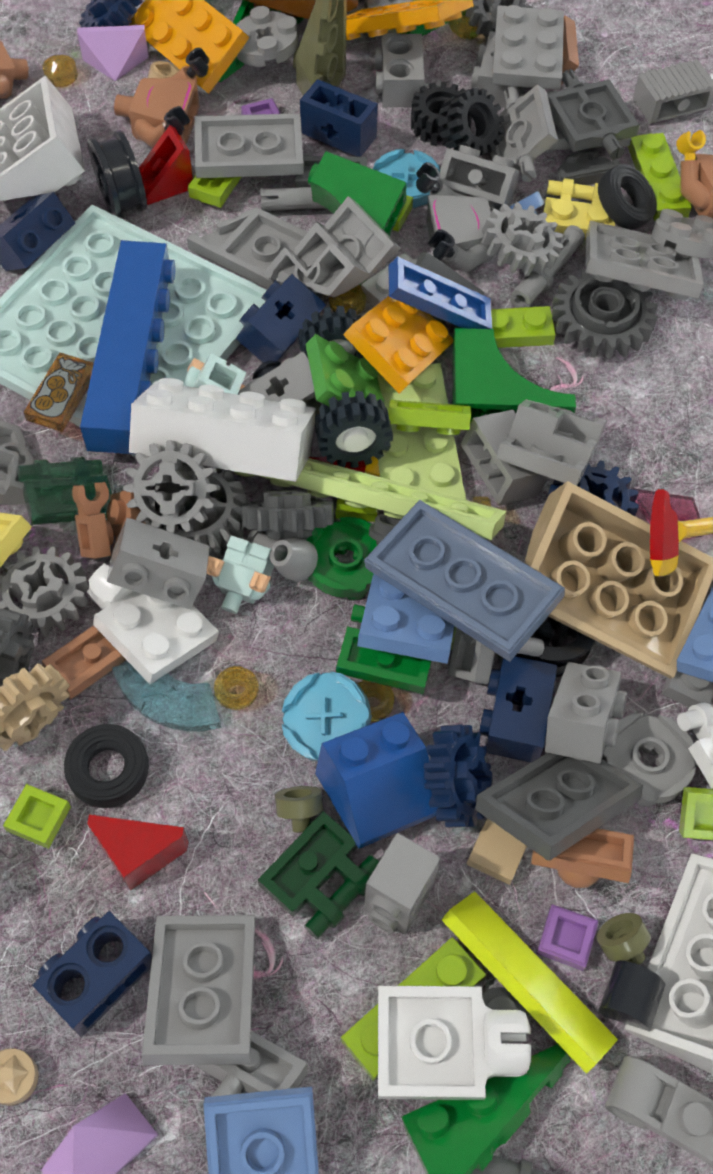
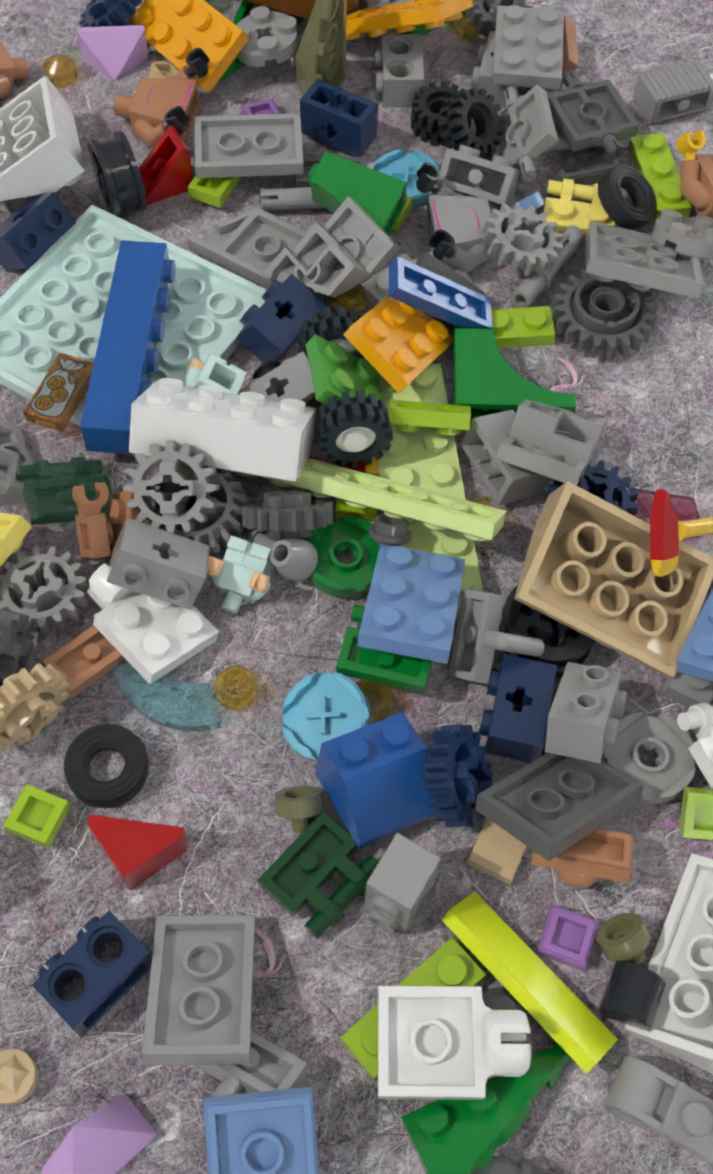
(465, 579): sand blue tile -> none

